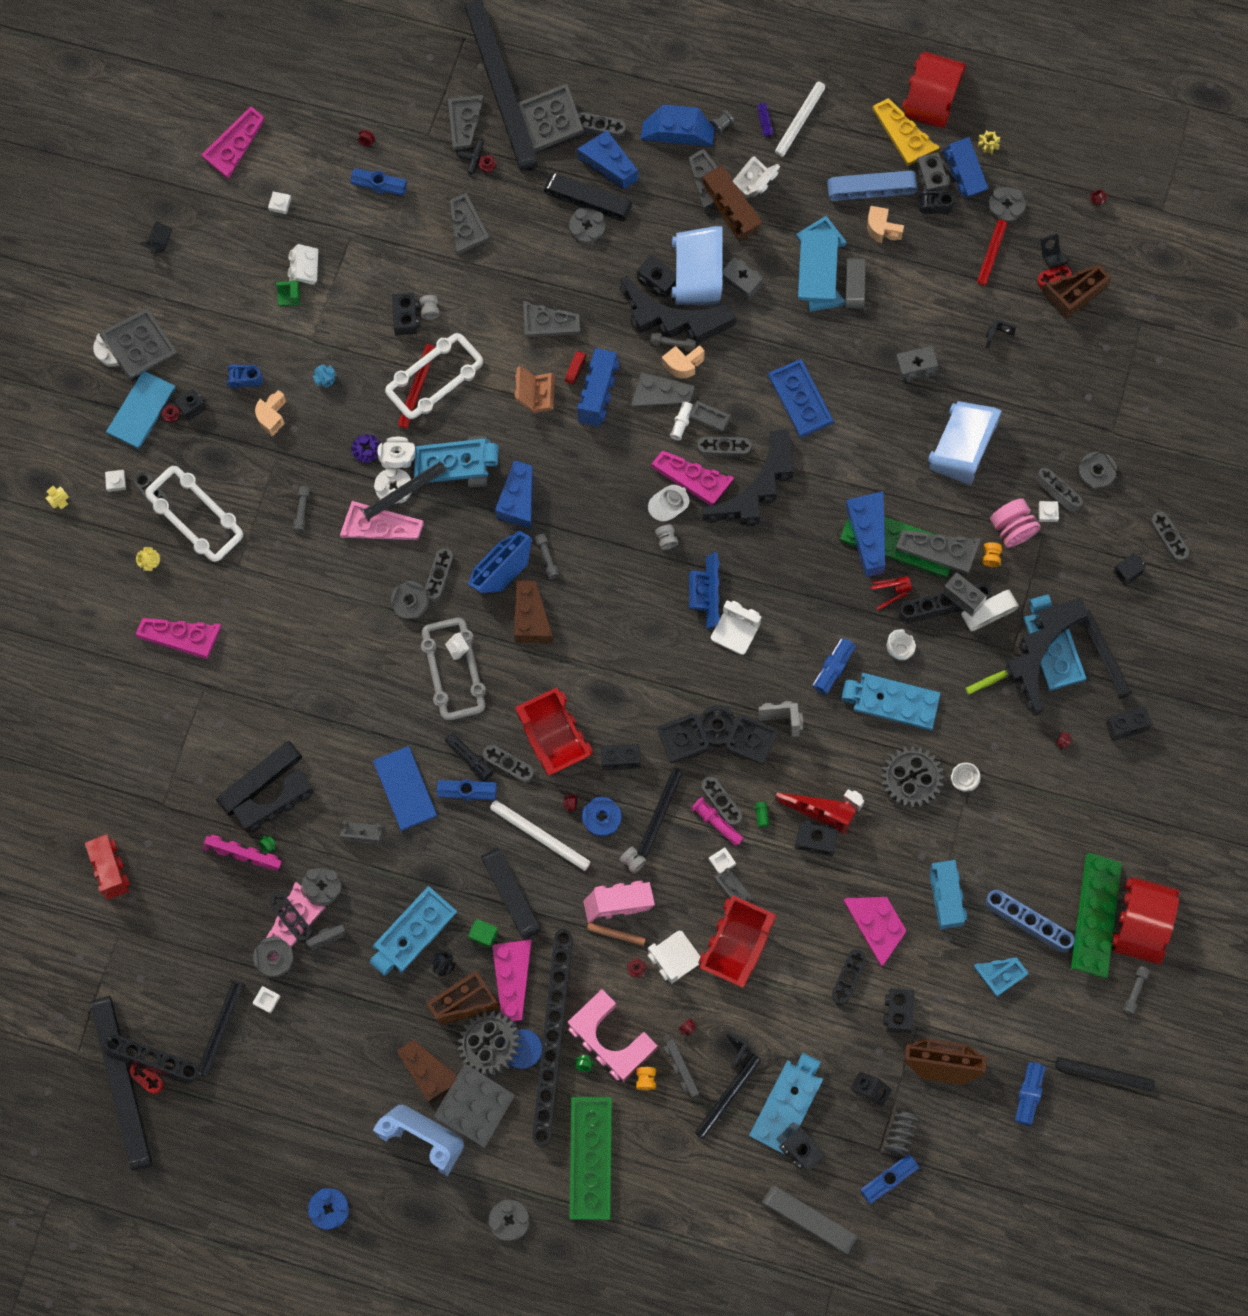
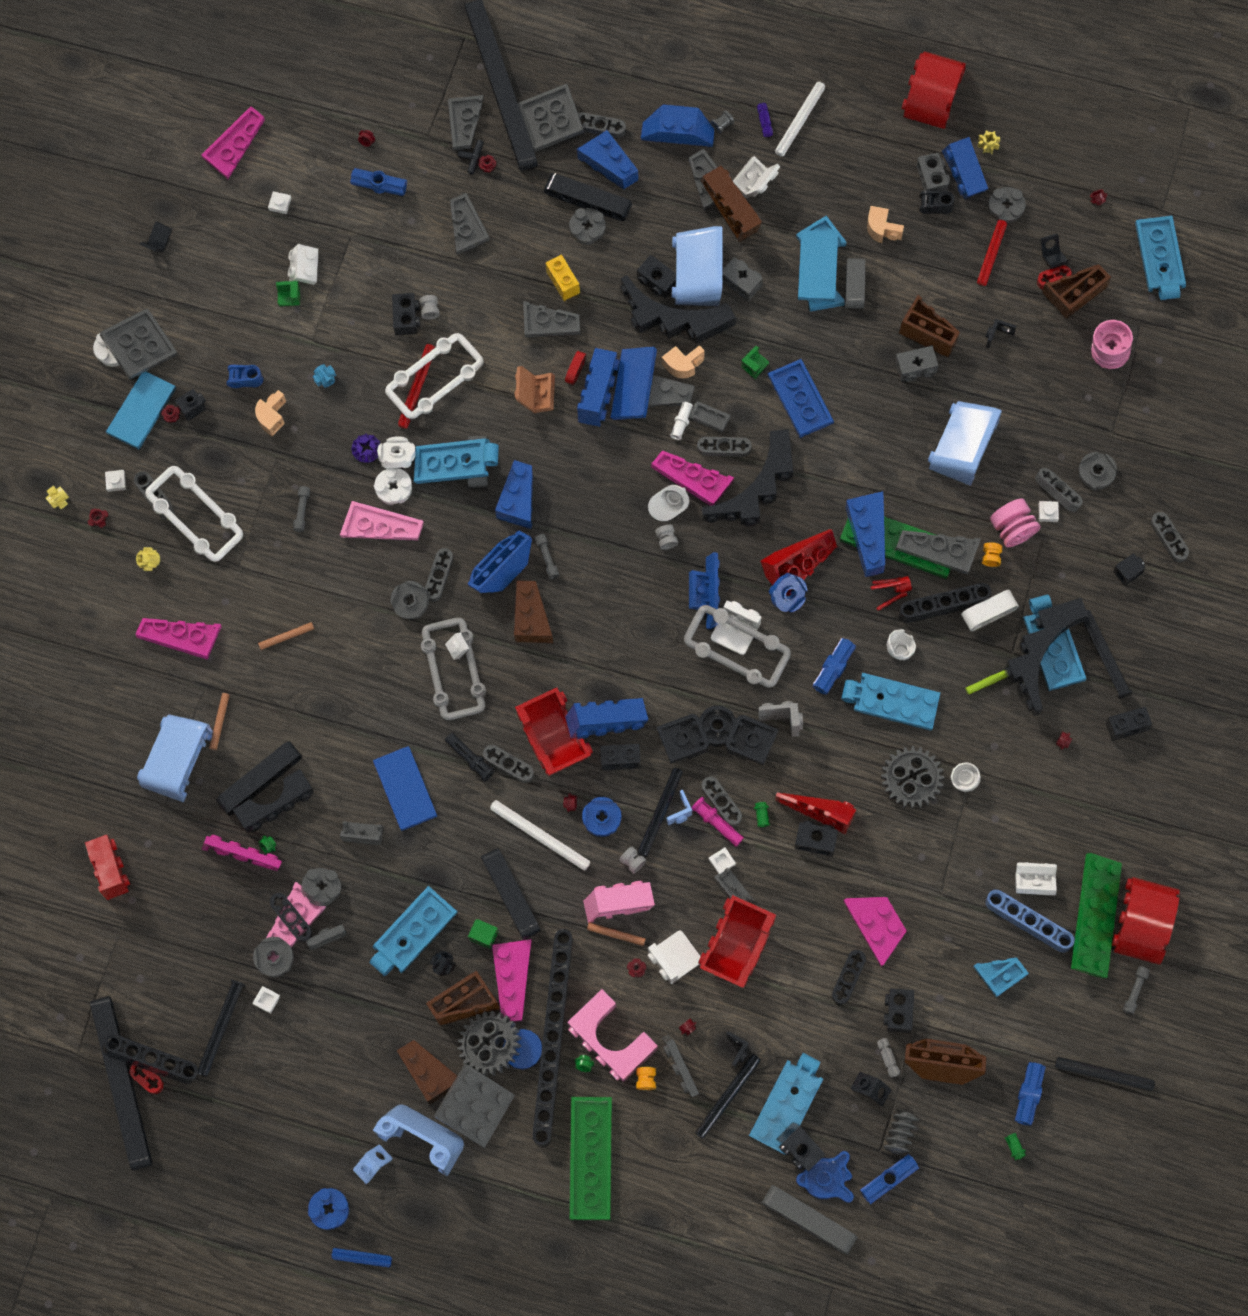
(94, 513): none -> dark red plate
(174, 756): none -> light blue windscreen
(219, 721): none -> nougat bar
(285, 636): none -> nougat bar
(361, 1257): none -> blue axle
(370, 1163): none -> light blue bracket
(403, 490): black axle -> none
(479, 791): blue piece -> none
(497, 1221): dark grey plate -> none
(562, 277): none -> yellow brick
(606, 717): none -> blue wedge
(633, 383): none -> blue tile
(657, 339): dark grey bar -> none
(681, 816): none -> light blue bracket
(754, 363): none -> green panel
(770, 642): none -> light grey bar
(780, 588): none -> blue plate
(799, 558): none -> red wedge
(828, 1178): none -> blue tile
(854, 798): white plate -> none
(872, 185): medium blue beam -> none
(888, 1057): none -> light grey axle
(904, 134): yellow wing -> none
(928, 328): none -> reddish brown wedge
(947, 894): dark azure wedge -> none
(964, 594): dark grey brick -> none
(1015, 1146): none -> green pin
(1036, 878): none -> white bracket
(1111, 335): none -> bright pink wheel
(1158, 250): none -> dark azure hinge

